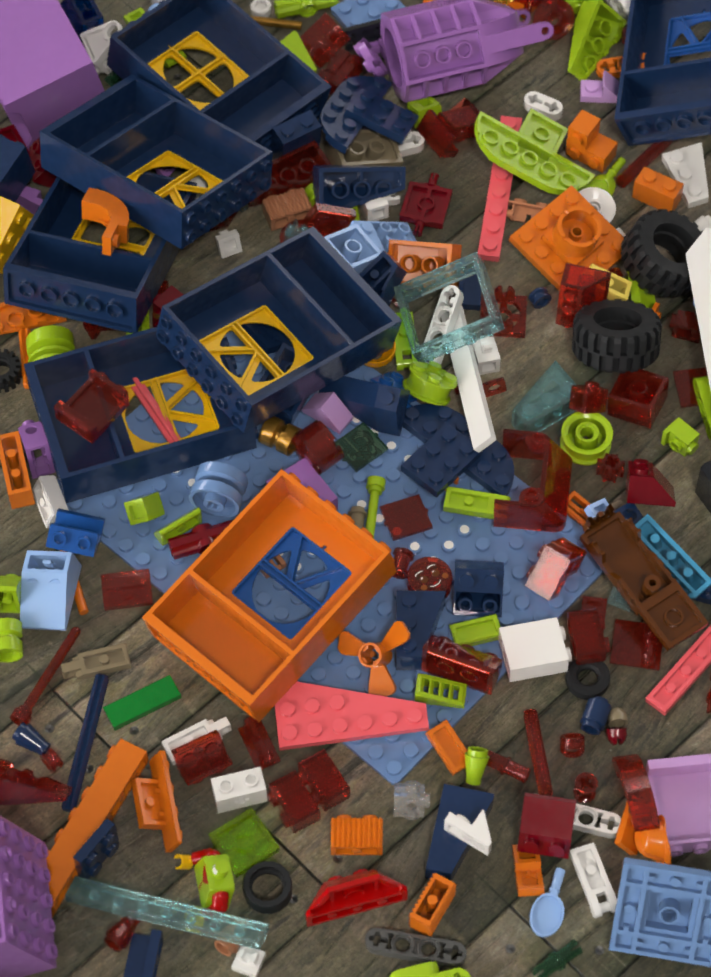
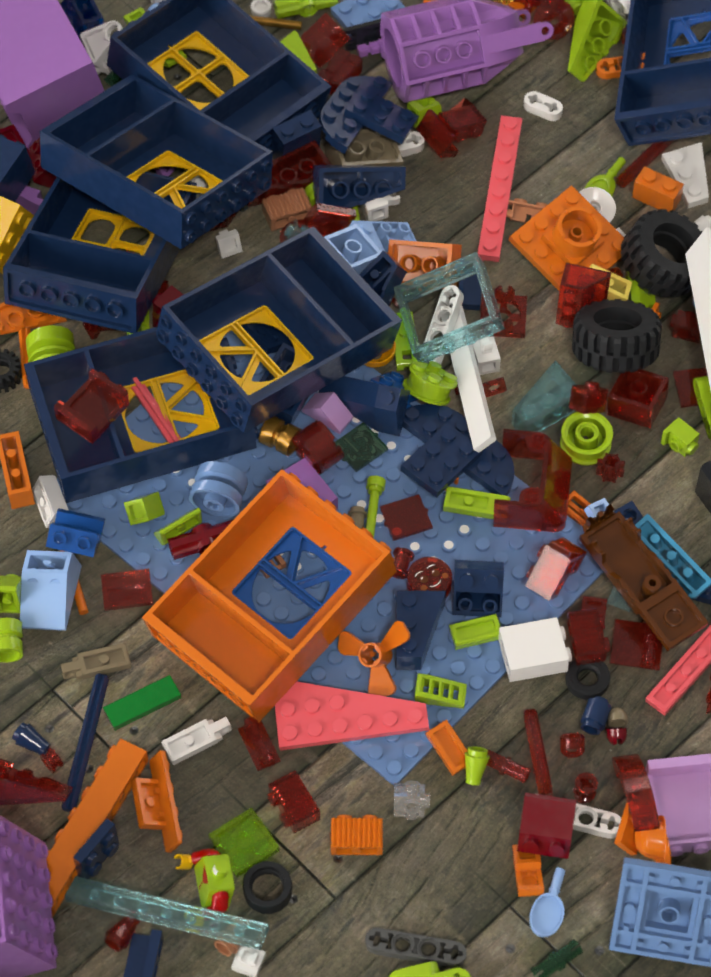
(23, 712): clear red piece -> none
(34, 438): medium lavender torso -> none
(109, 211): orange arch -> none
(201, 758): clear red bracket -> none
(239, 790): white brick -> none
(323, 780): clear red brick -> none
(353, 895): red wedge -> none
(373, 62): medium lavender plate -> none
(426, 205): dark red plate -> none
(432, 905): orange brick -> none
(447, 850): dark blue slope -> none
(461, 664): clear red slope -> none
(474, 834): white slope -> none
(531, 152): lime plate -> none
(540, 297): dark blue bush -> none
(589, 145): orange brick -> none
(593, 879): white plate -> none
(600, 91): lavender slope -> none
(648, 485): dark red slope -> none

